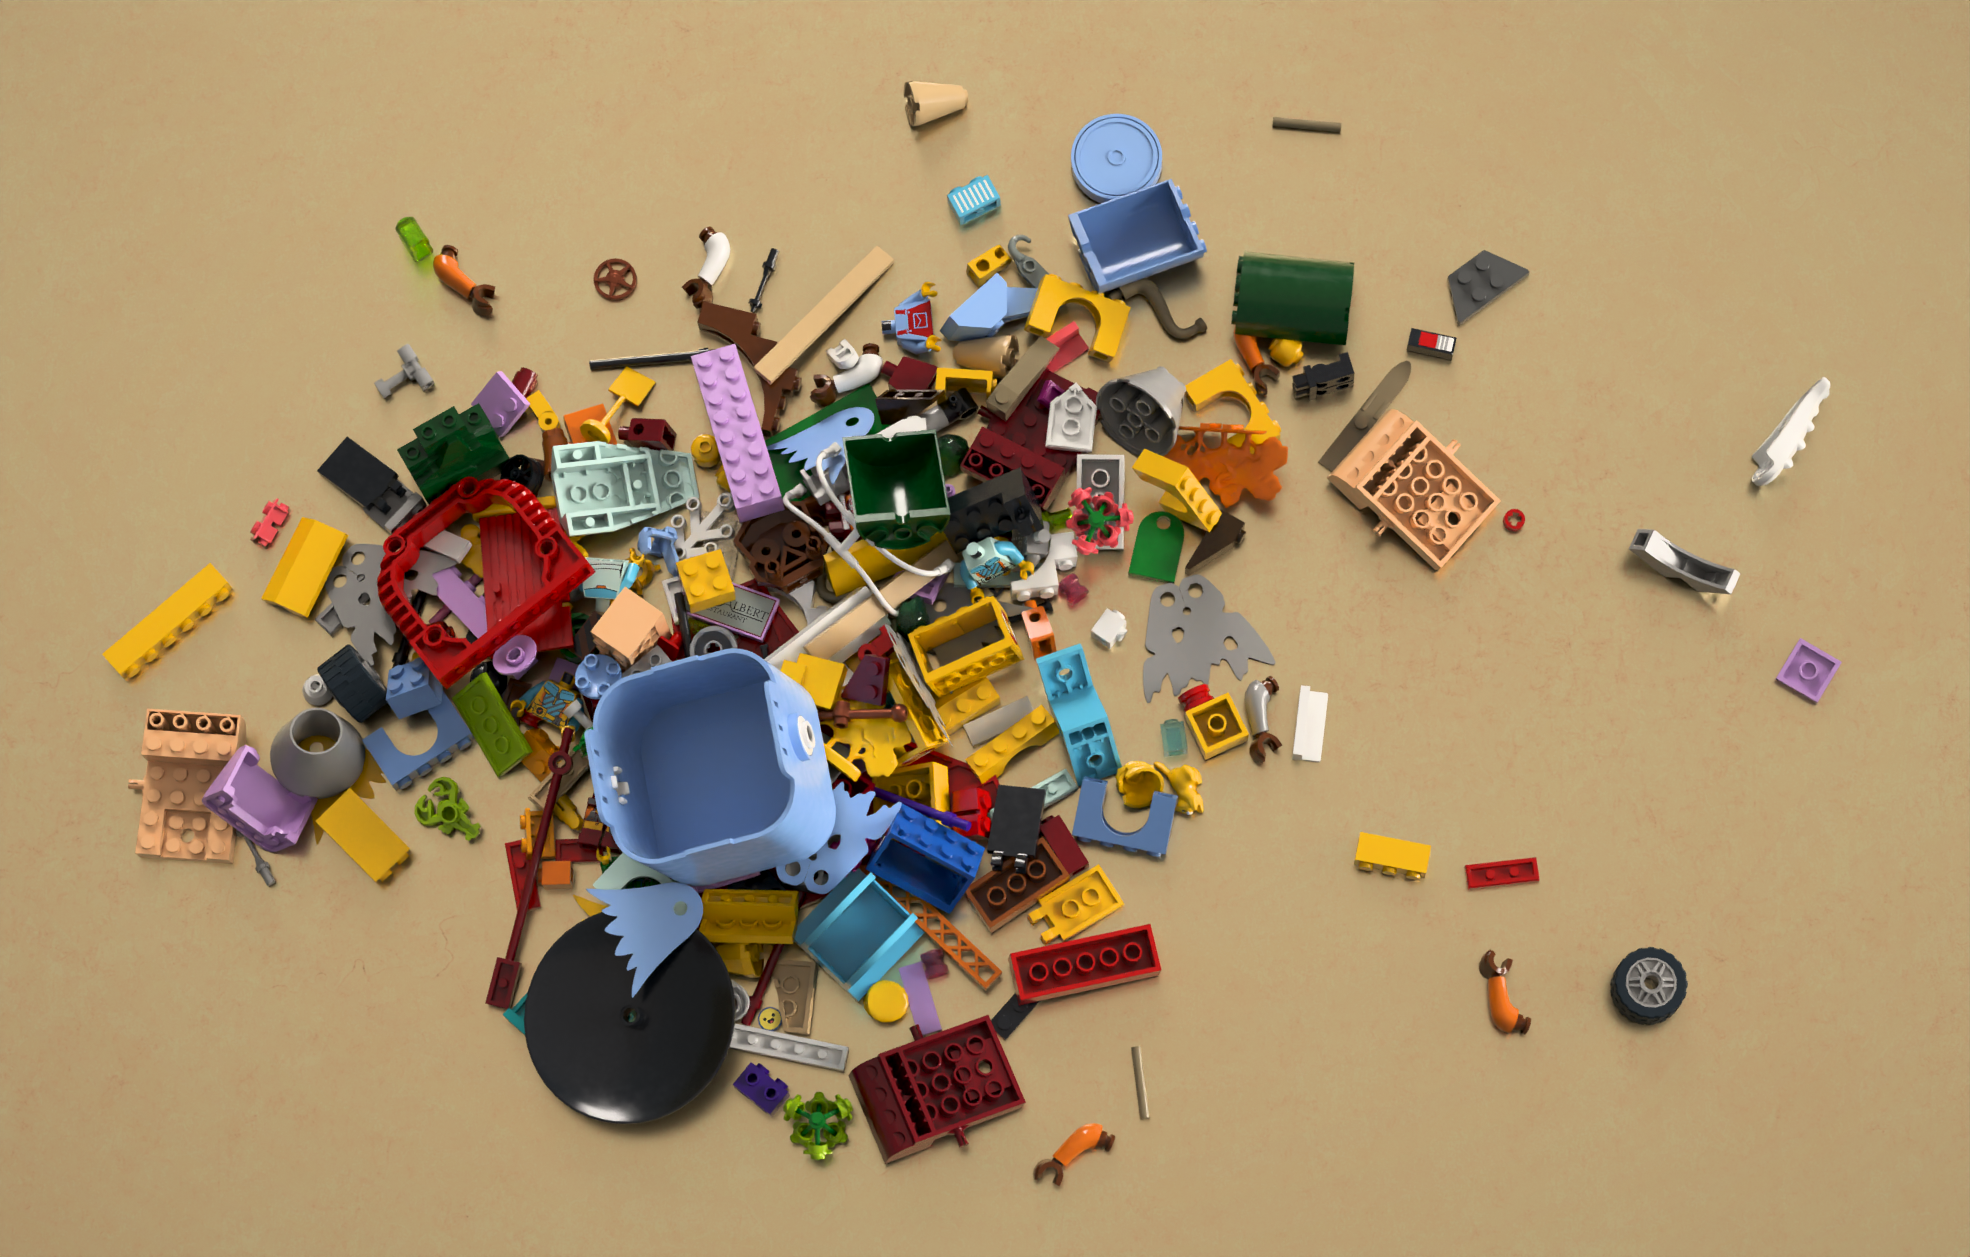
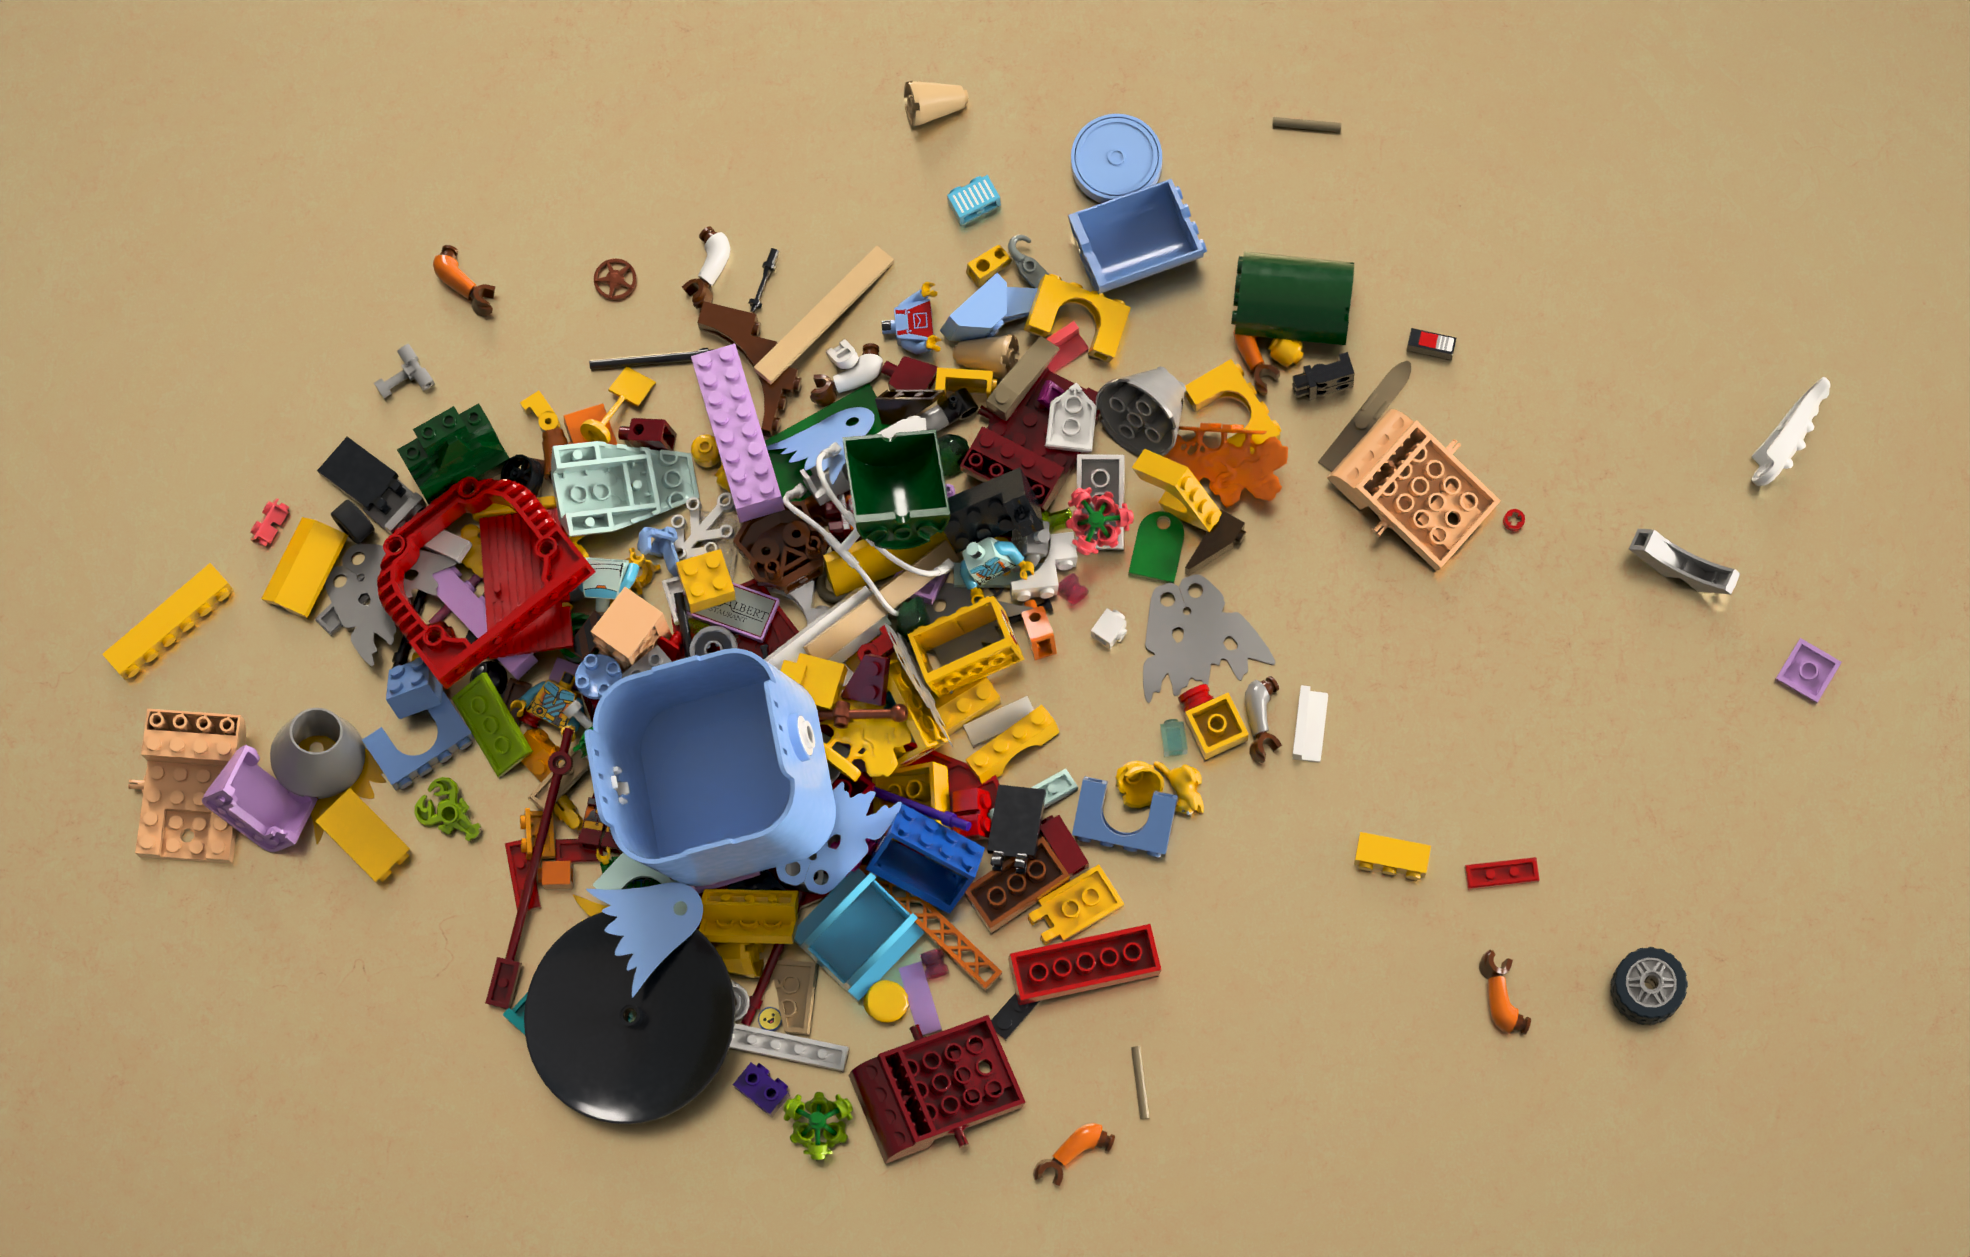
(261, 866): light grey piece -> none
(320, 695): white cone -> none
(352, 521): none -> black tyre
(353, 683): black wheel -> none
(413, 238): clear neon green brick -> none
(501, 403): lavender plate -> none
(515, 655): lavender dish -> none
(525, 381): dark red brick -> none
(1079, 713): medium azure bracket -> none
(1157, 301): dark tan animal -> none
(1481, 283): dark grey wing -> none

